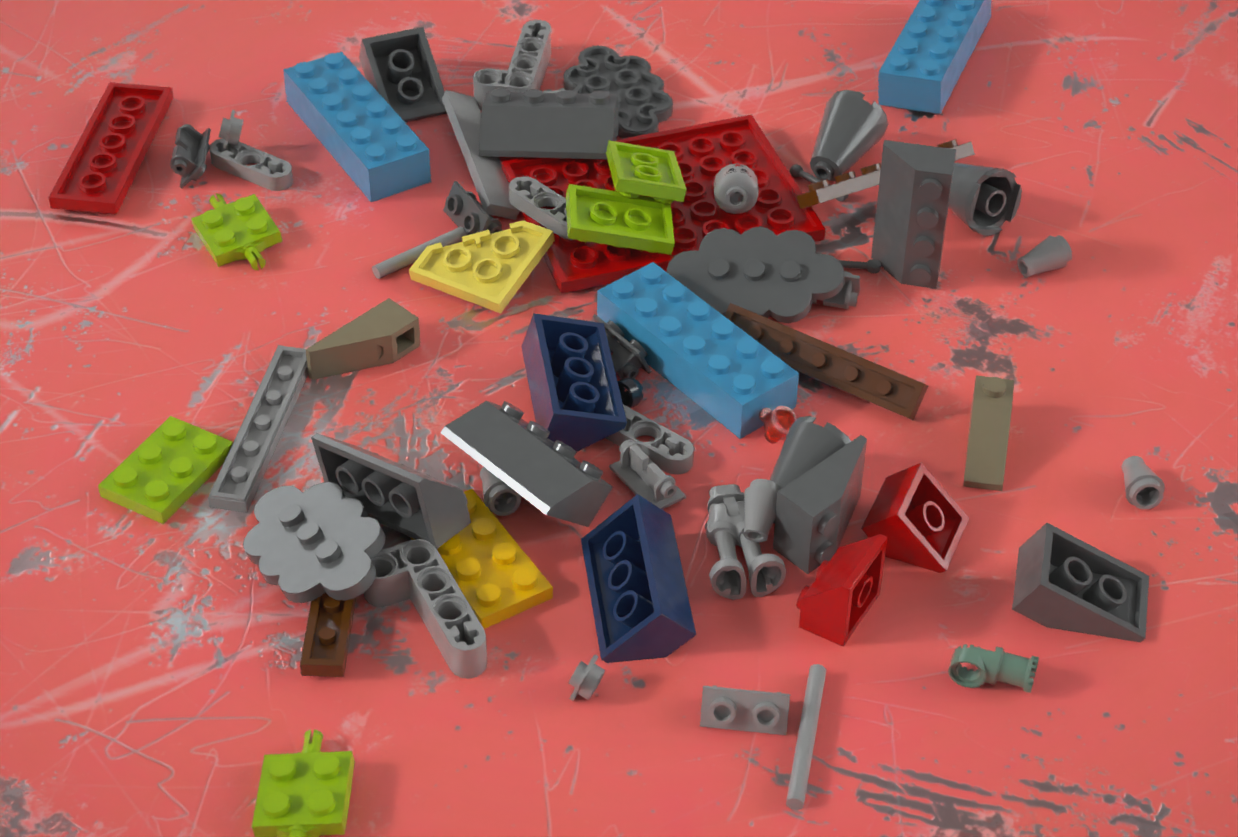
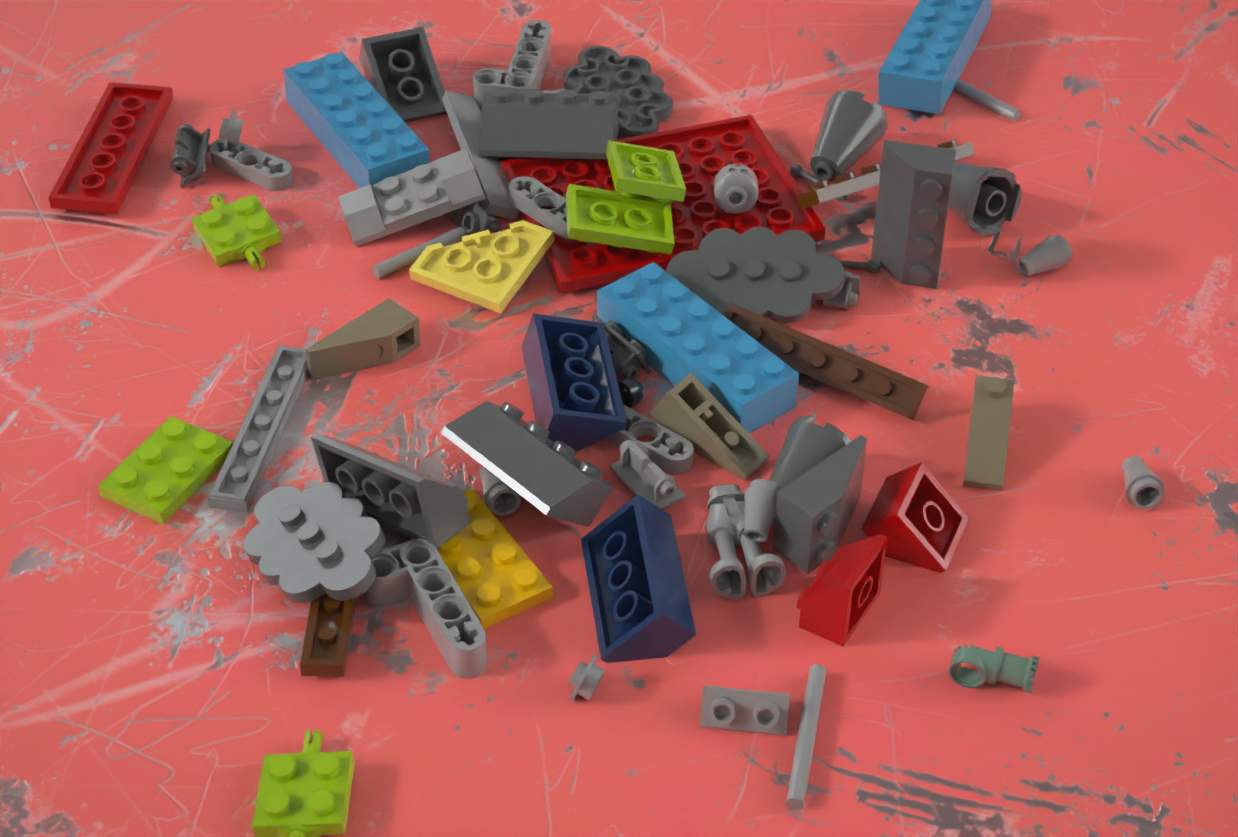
(411, 197): none -> light grey piece
(710, 428): none -> dark tan slope
(780, 415): clear red plate -> none
(987, 100): none -> light grey bar
(1079, 587): dark grey slope -> none

